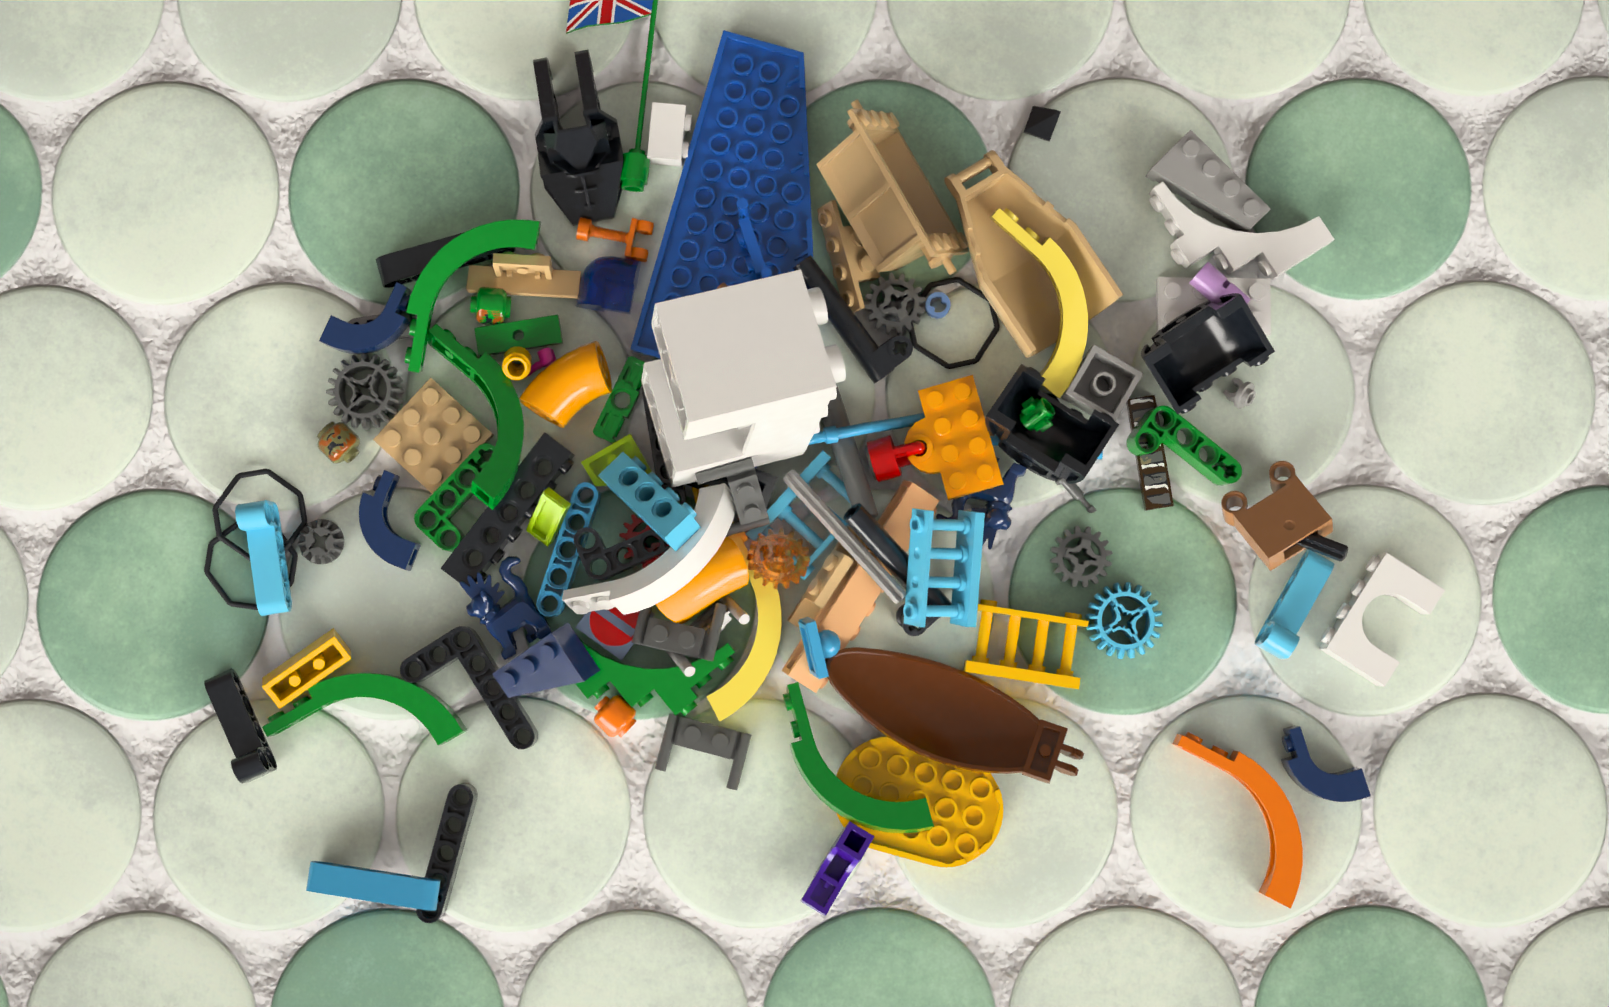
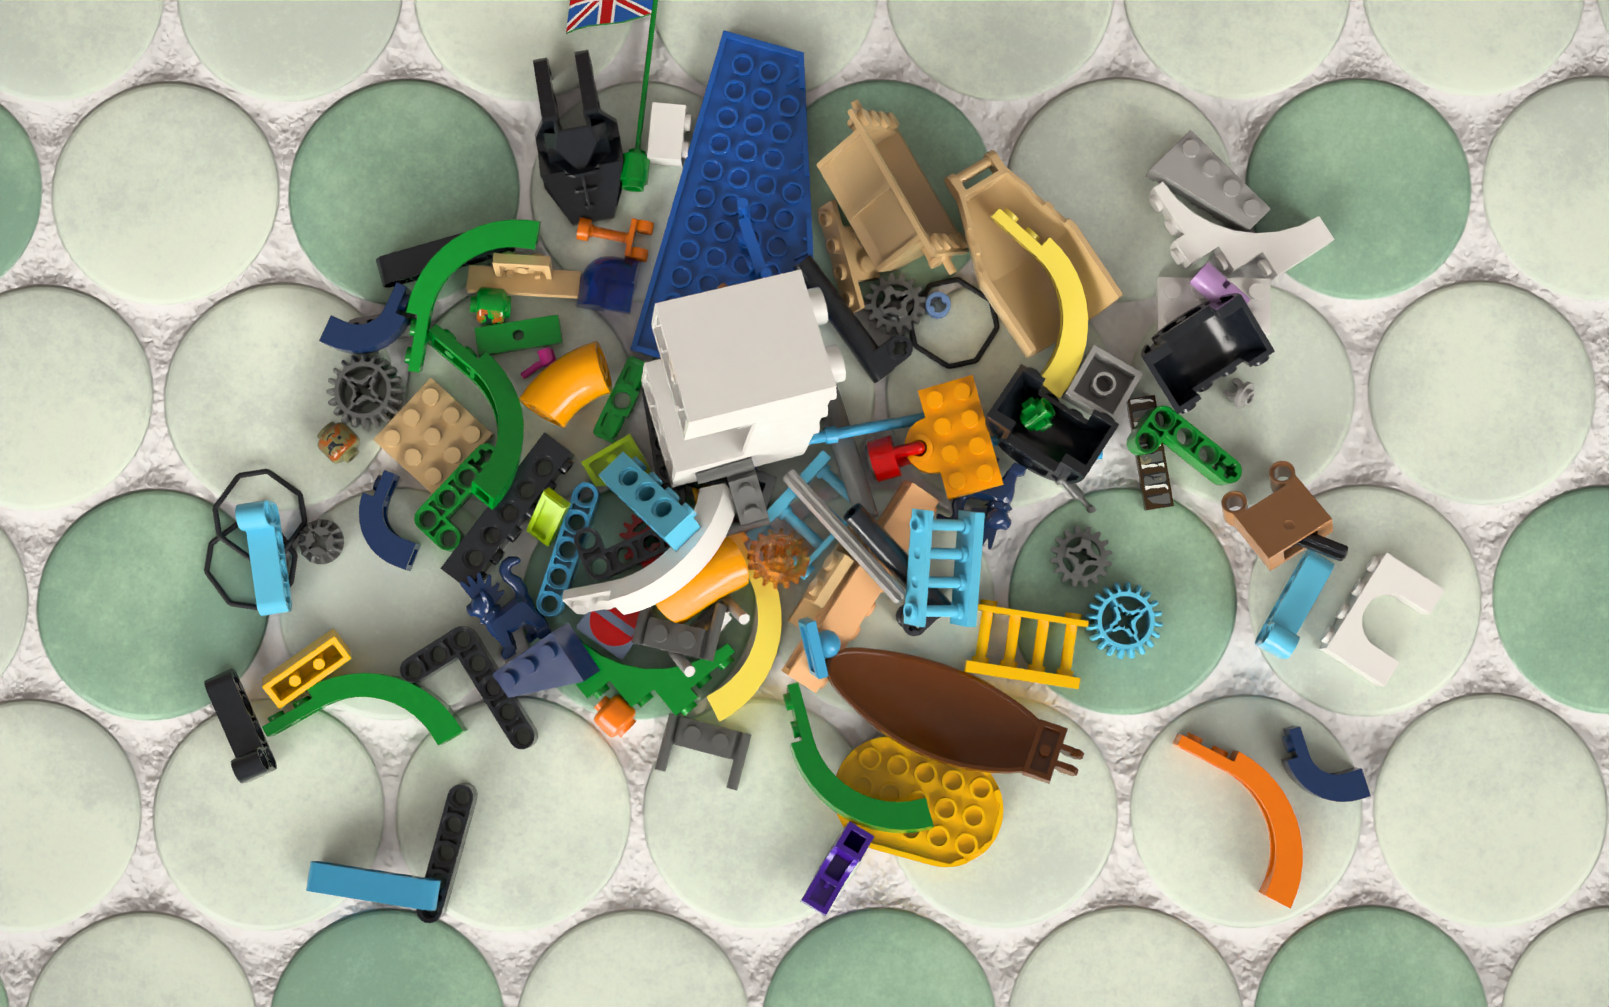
(517, 371): yellow brick -> none
(1042, 122): black slope -> none

